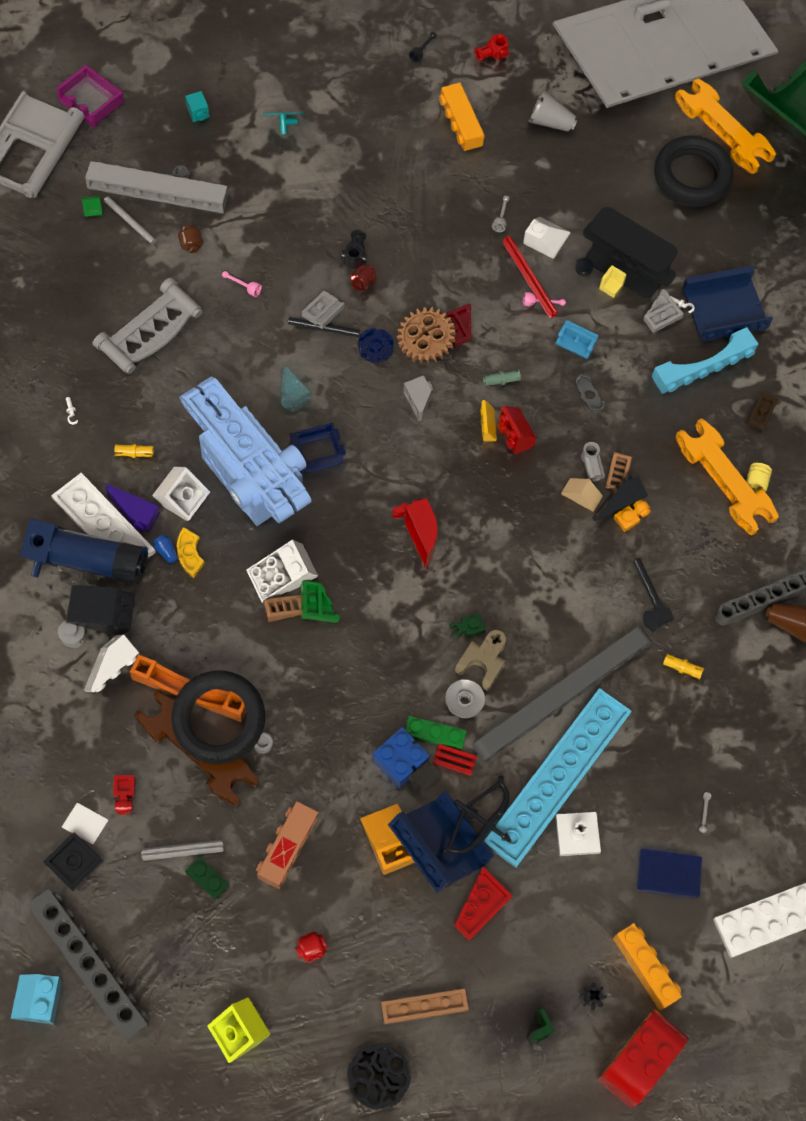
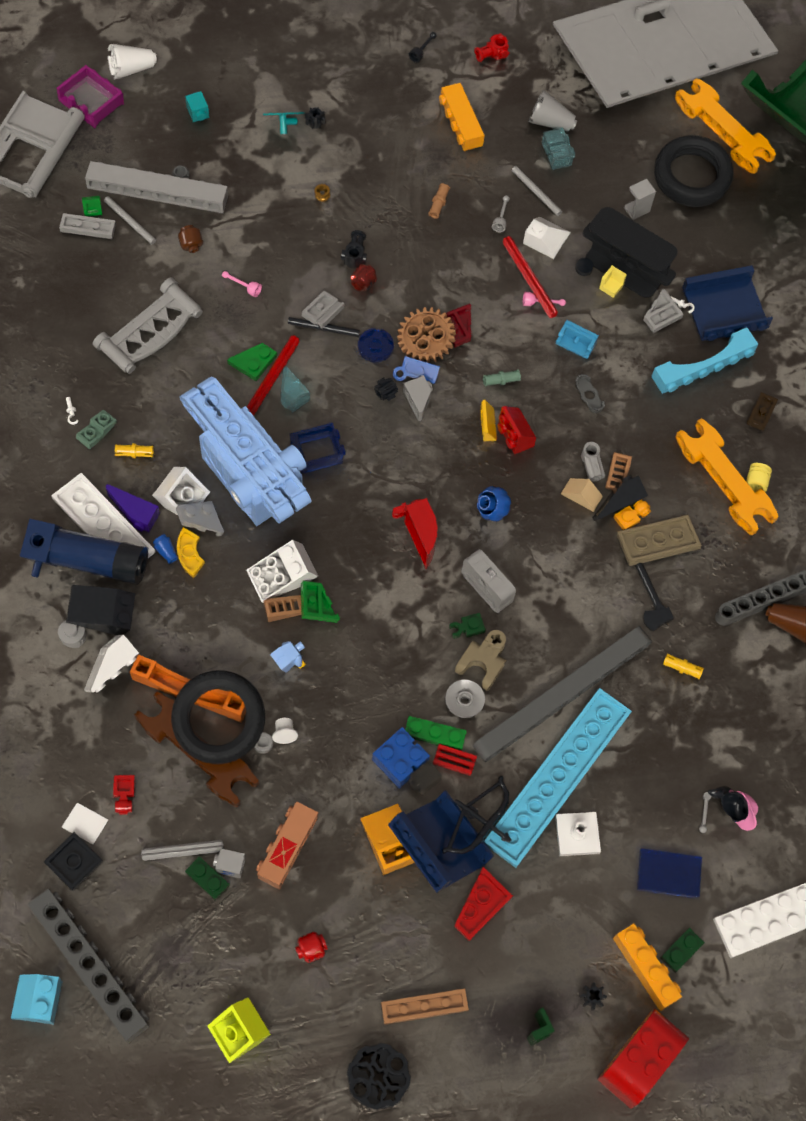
(87, 226): none -> light grey plate
(97, 429): none -> sand green slope
(129, 60): none -> white cone
(200, 516): none -> light grey wing
(229, 863): none -> light grey brick
(253, 361): none -> green wing
(273, 374): none -> red axle
(284, 731): none -> white piece
(288, 656): none -> light blue piece
(315, 118): none -> black gear
(322, 187): none -> pearl gold bush
(386, 389): none -> black gear
(416, 368): none -> hinge
(439, 201): none -> medium nougat pin
(488, 581): none -> light grey axle
(494, 503): none -> blue plant
(536, 190): none -> light grey bar
(557, 144): none -> clear light blue piece
(644, 197): none -> light grey panel
(658, 540): none -> dark tan tile
(682, 950): none -> dark green plate
(738, 806): none -> black hair

